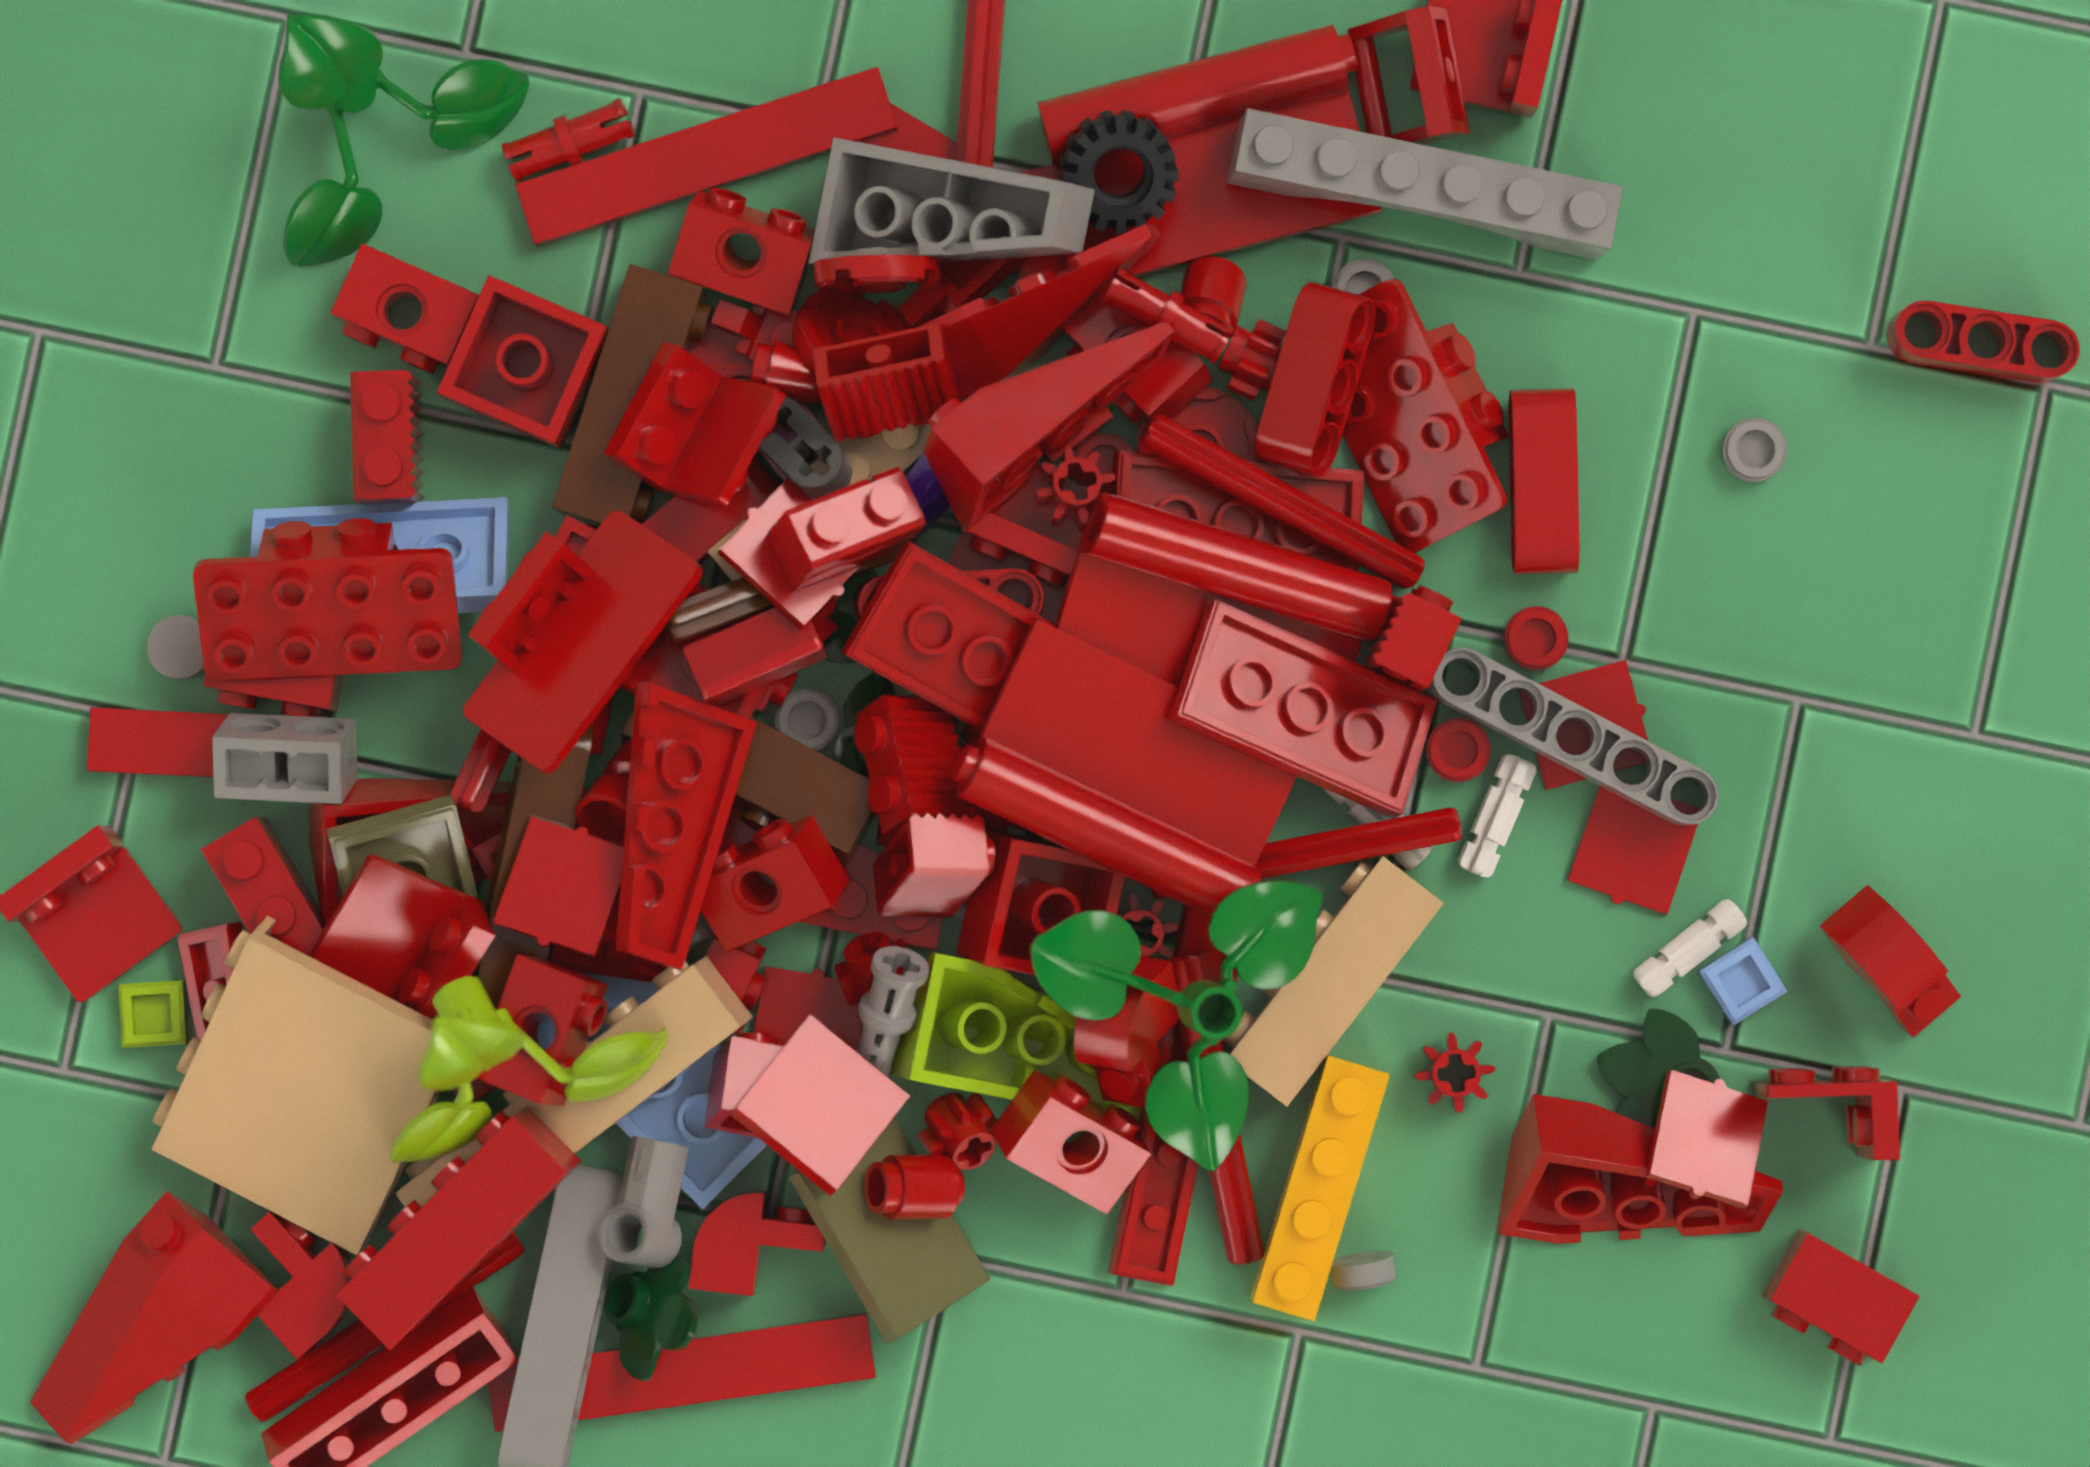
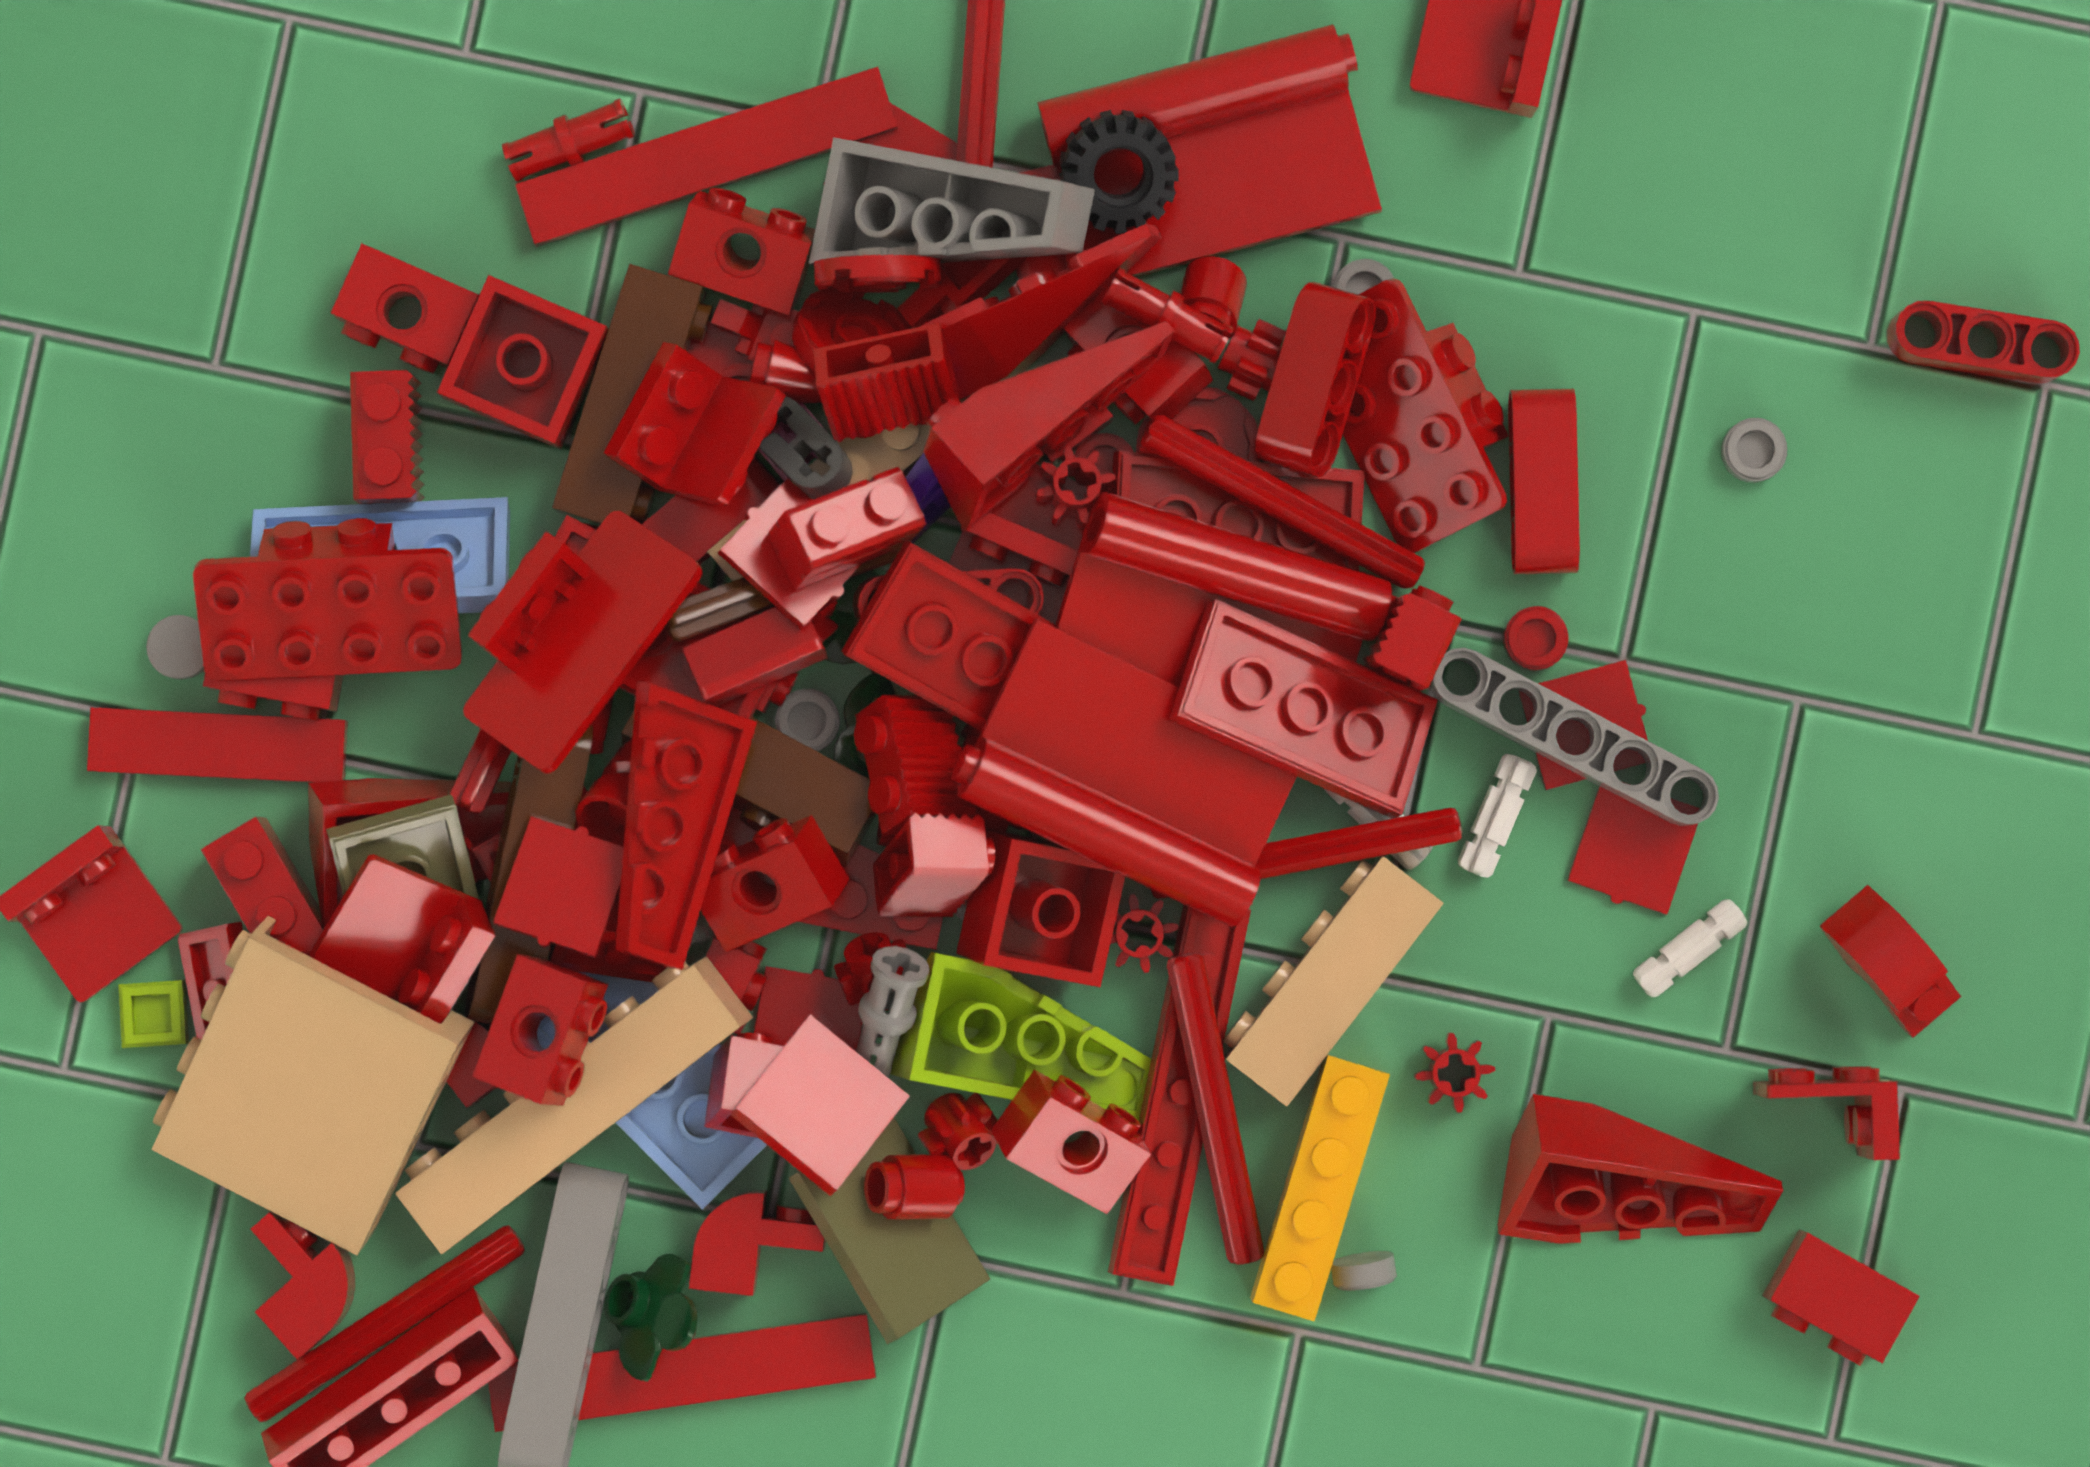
(158, 1305): red wedge -> none
(285, 758): light grey brick -> none
(337, 69): green plant -> none
(457, 1227): red brick -> none
(473, 1039): lime plant -> none
(646, 1202): light grey piece -> none
(1126, 1045): red brick -> none
(1267, 939): green plant -> none
(1369, 169): light grey arch -> none
(1435, 72): red tile -> none
(1457, 750): red tile -> none
(1640, 1068): dark green plate -> none
(1707, 1138): piece -> none
(1742, 981): light blue tile -> none

